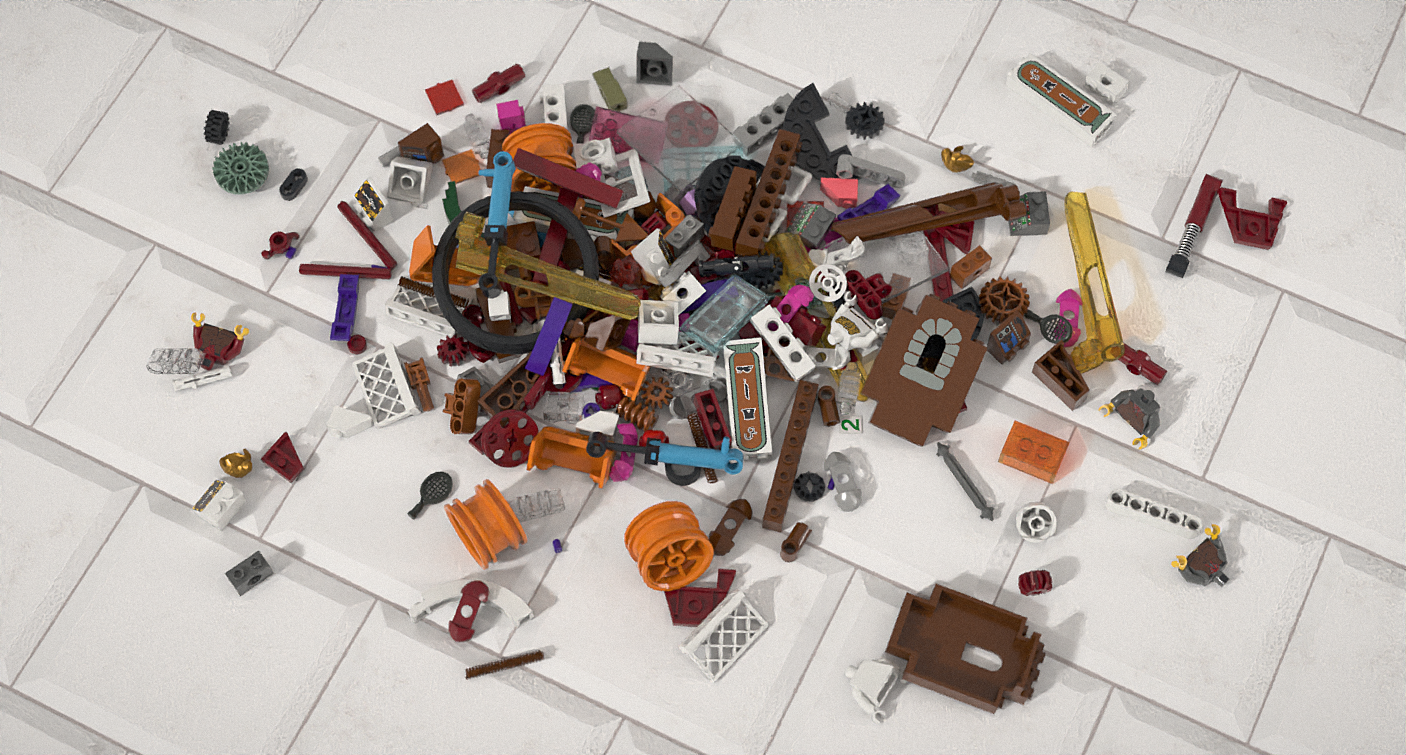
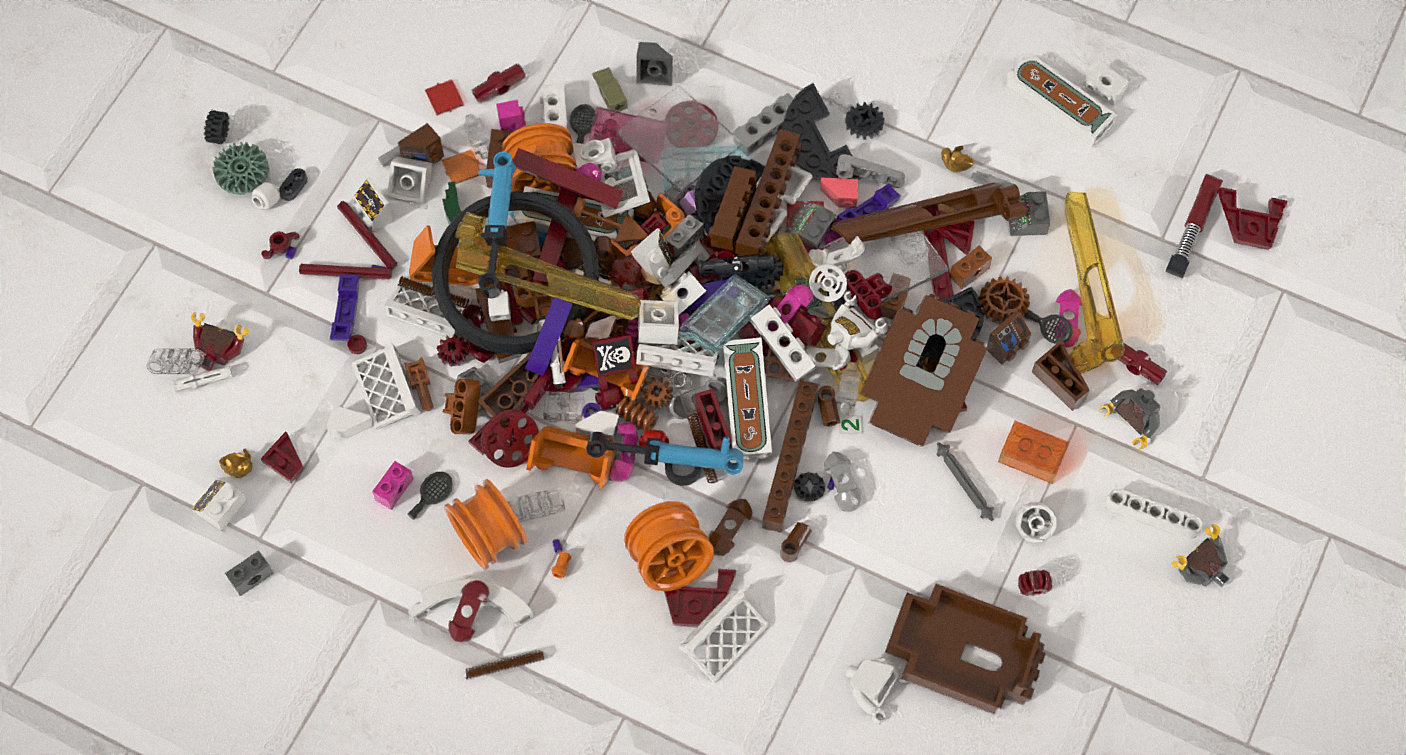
(265, 195): none -> white head
(393, 485): none -> dark pink brick
(560, 567): none -> orange pin
(614, 356): none -> flag

